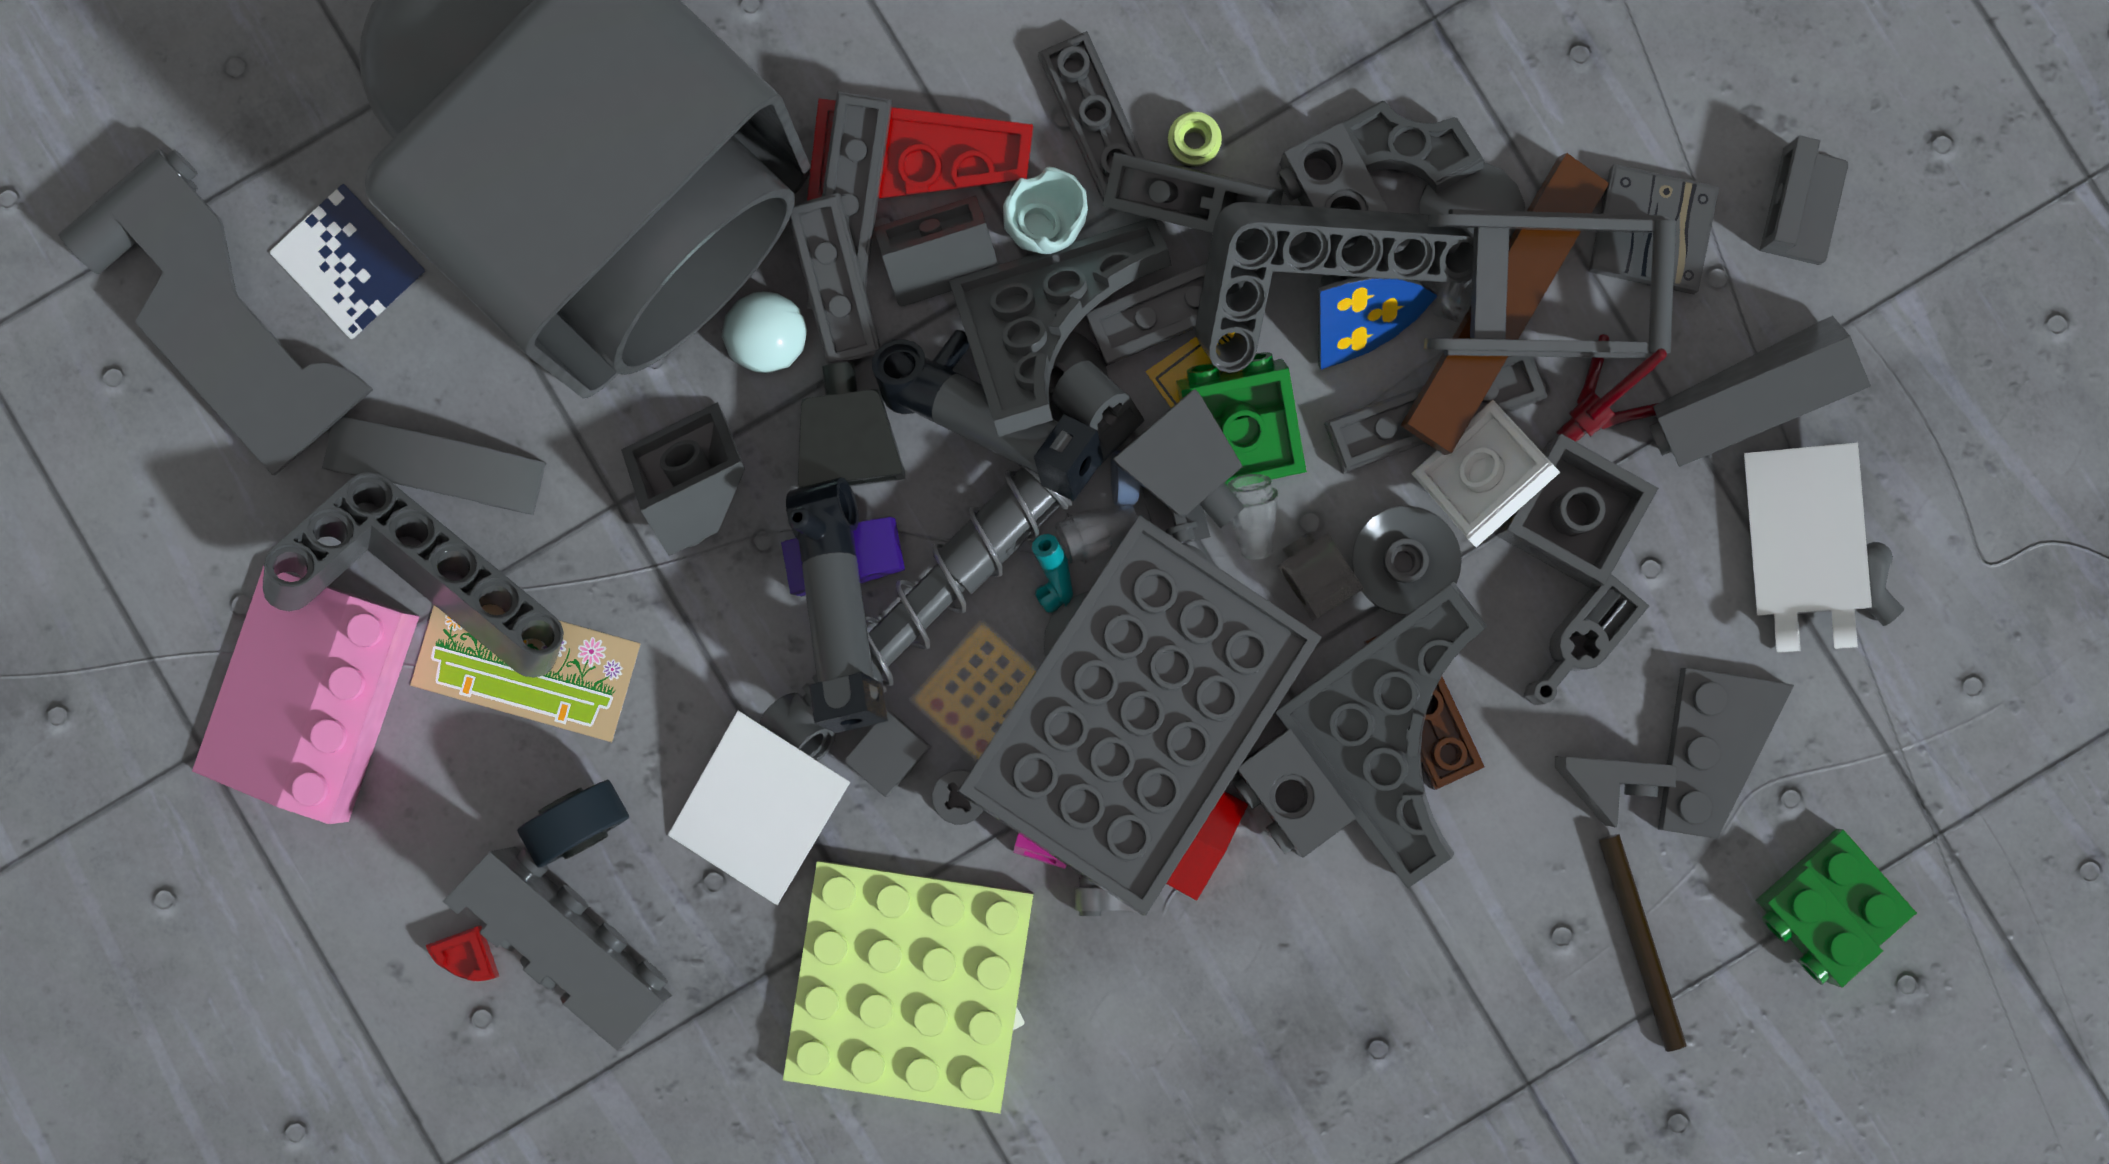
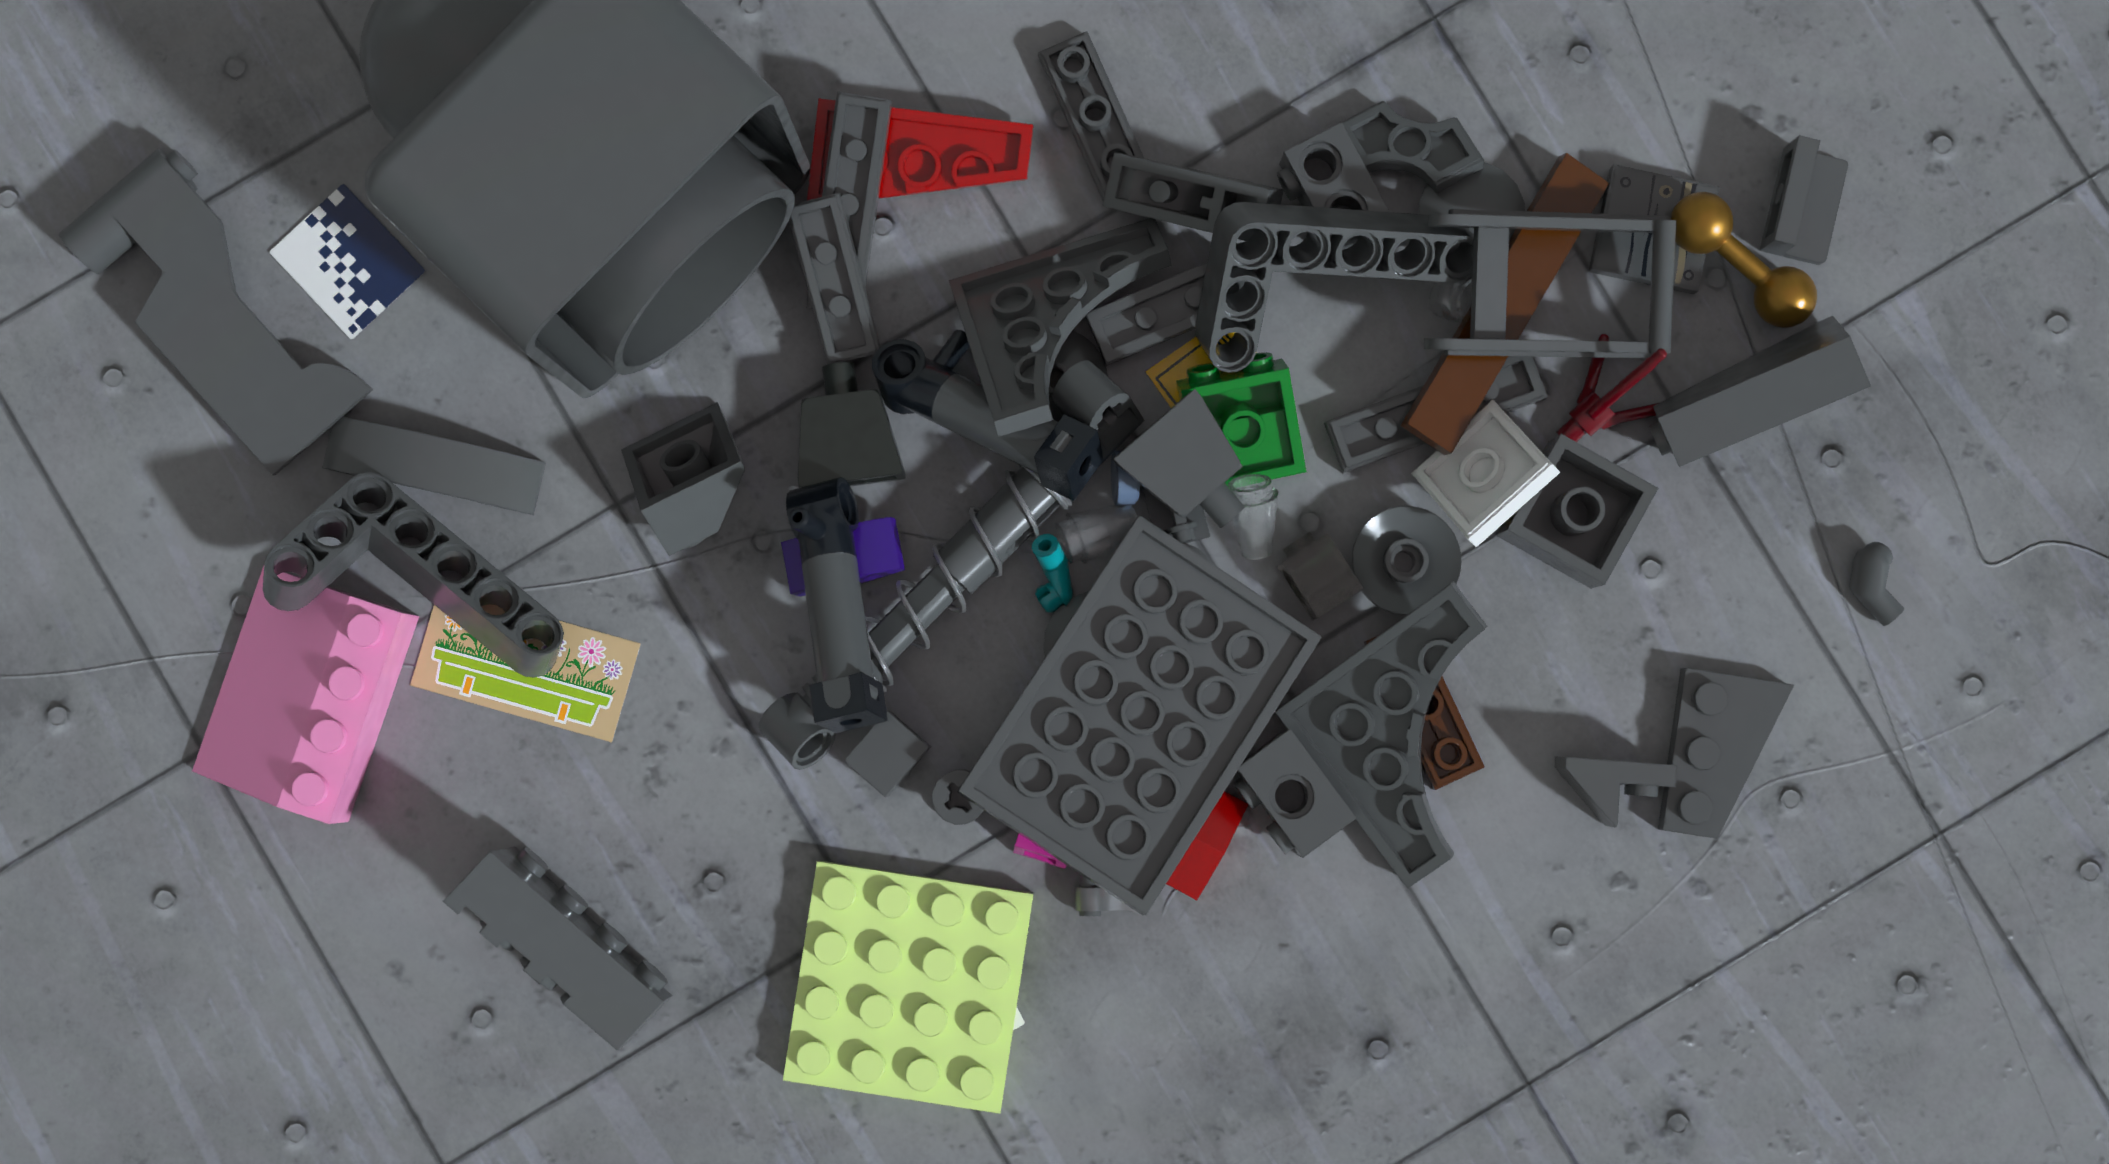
(465, 955): red tile -> none
(573, 823): black wheel -> none
(758, 808): white sticker -> none
(764, 332): light aqua hair -> none
(935, 248): dark grey panel -> none
(974, 688): clear tile -> none
(1045, 211): light aqua hair -> none
(1198, 123): yellowish green plate -> none
(1365, 314): blue shield -> none
(1604, 618): dark grey piece -> none
(1642, 943): dark brown bar -> none
(1781, 295): none -> pearl gold piece
(1808, 538): white tile -> none
(1835, 910): green plate -> none

